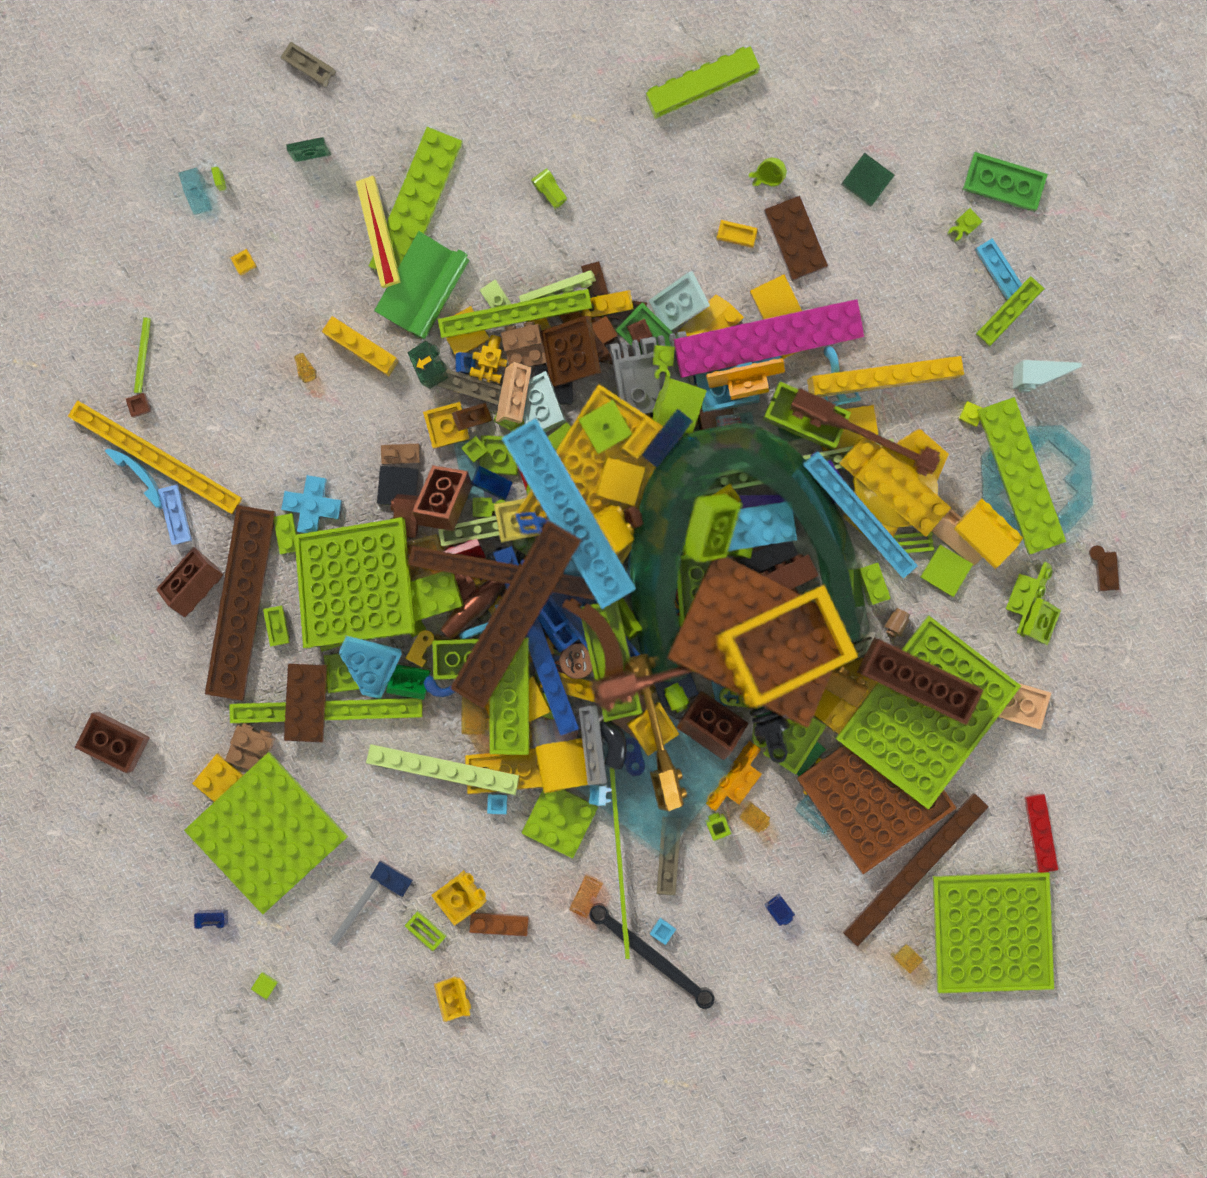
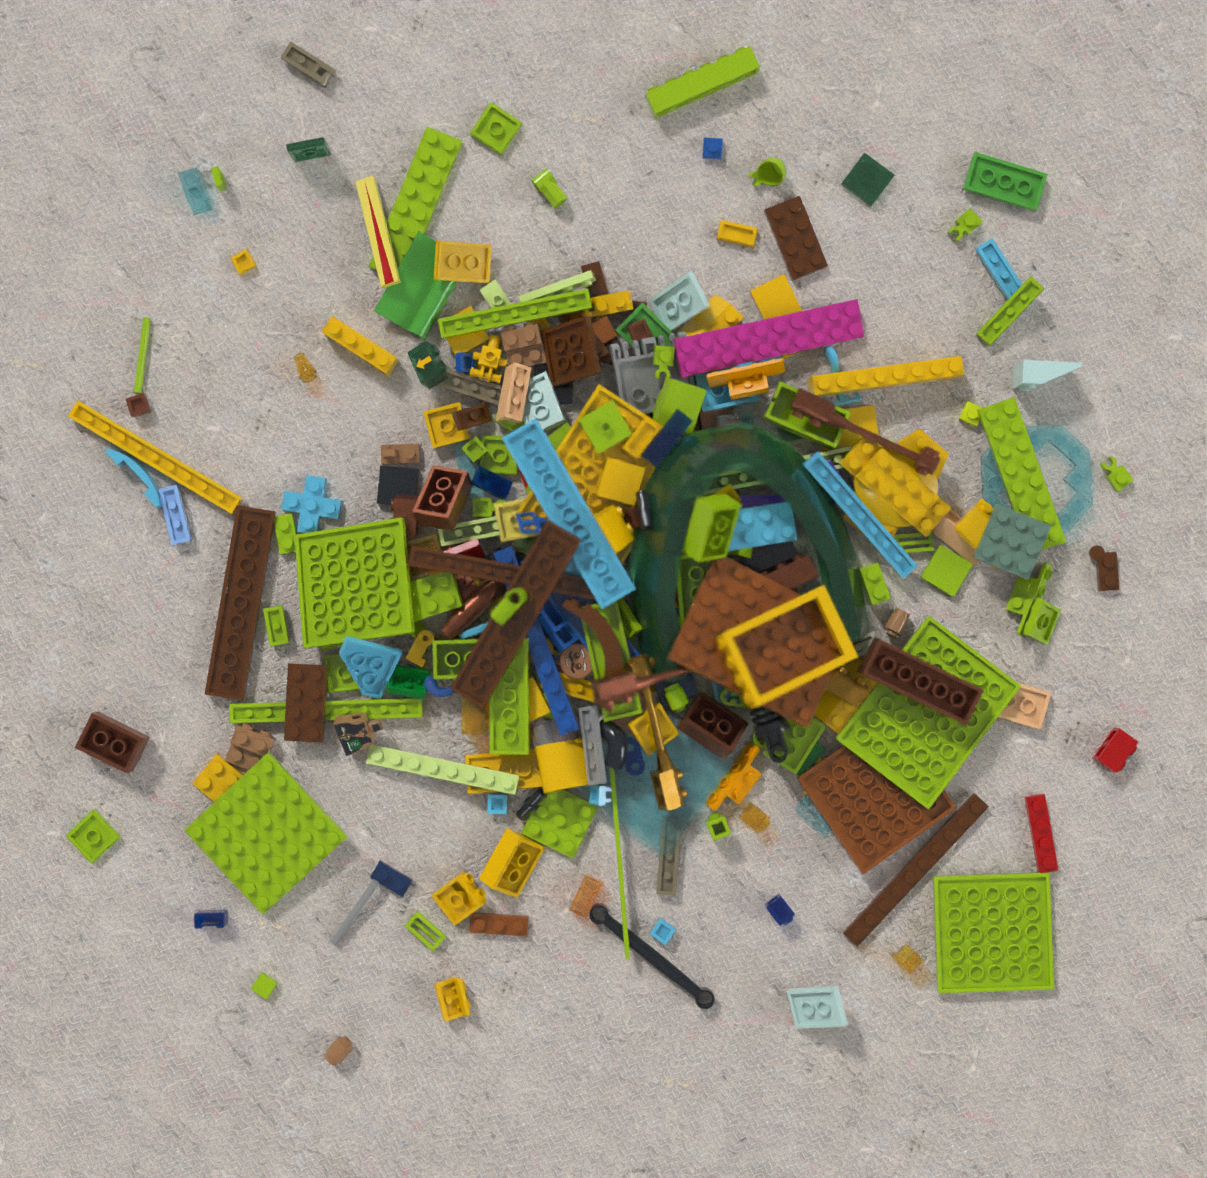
(93, 836): none -> lime tile
(189, 582): copper slope -> none
(338, 1050): none -> medium nougat brick
(356, 731): none -> torso
(462, 262): none -> yellow tile
(496, 128): none -> lime tile
(508, 606): none -> lime piece
(511, 863): none -> yellow slope
(531, 804): none -> black pin
(644, 510): none -> black pin
(712, 148): none -> blue plate
(817, 1007): none -> light aqua plate
(1011, 541): none -> sand green plate
(1116, 750): none -> red brick
(1117, 476): none -> lime plate

